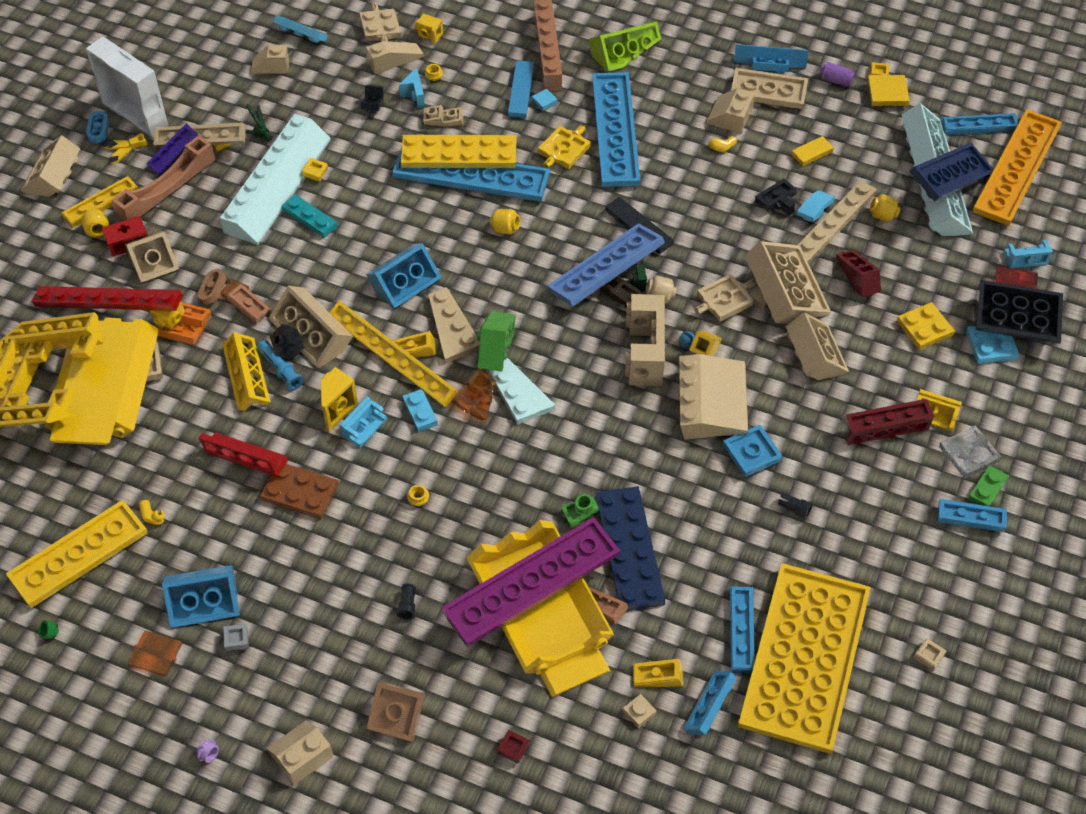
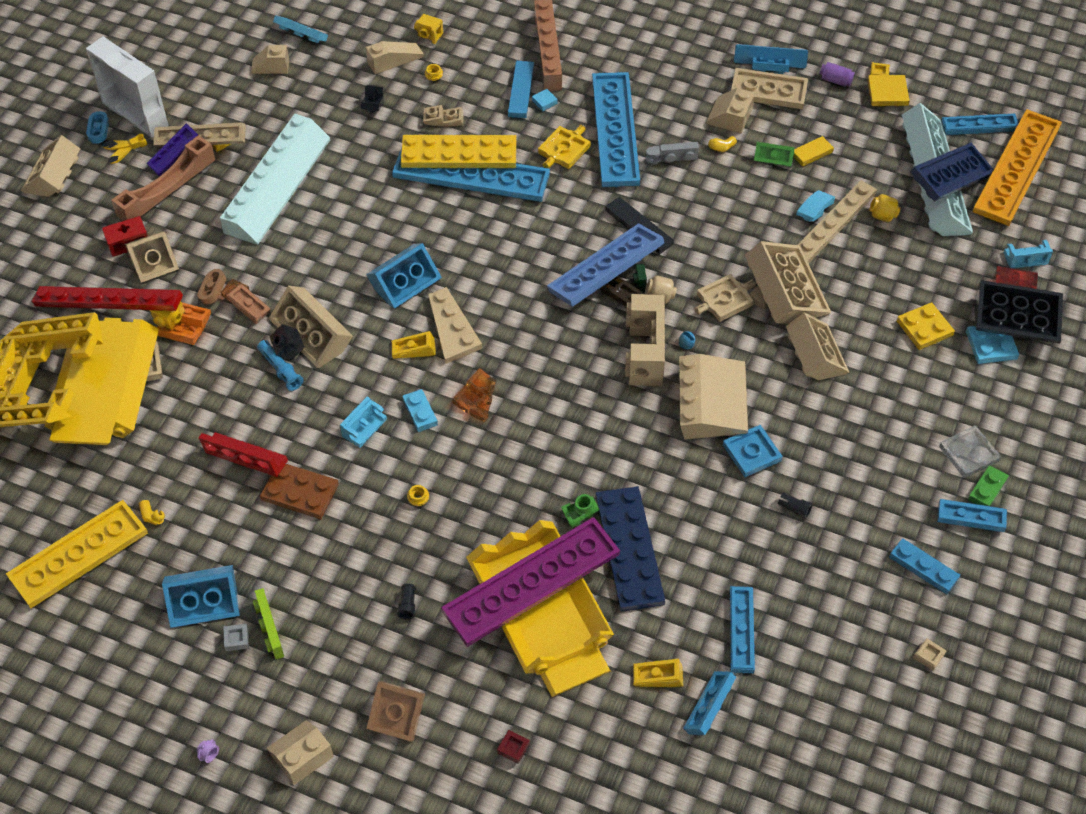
(48, 629): green hinge -> none
(93, 222): yellow head -> none
(99, 201): yellow tile -> none
(155, 653): clear orange piece -> none
(240, 370): yellow fence -> none
(260, 128): dark green plant -> none
(267, 624): none -> lime plate
(309, 216): teal plate -> none
(314, 169): yellow plate -> none
(337, 397): yellow slope -> none
(379, 24): tan plate -> none
(394, 354): yellow tile -> none
(412, 87): medium azure slope -> none
(494, 338): bright green wedge -> none
(505, 221): yellow head -> none
(520, 393): light aqua wing -> none
(610, 606): nougat plate -> none
(620, 47): lime wedge -> none
(639, 711): tan plate -> none
(672, 152): none -> light grey hinge
(705, 343): yellow brick -> none
(774, 154): none -> bright green plate
(778, 196): black hinge -> none
(805, 658): yellow plate -> none
(860, 273): dark red slope -> none
(909, 416): dark red fence -> none
(924, 566): none -> dark azure plate
(943, 408): yellow hinge -> none

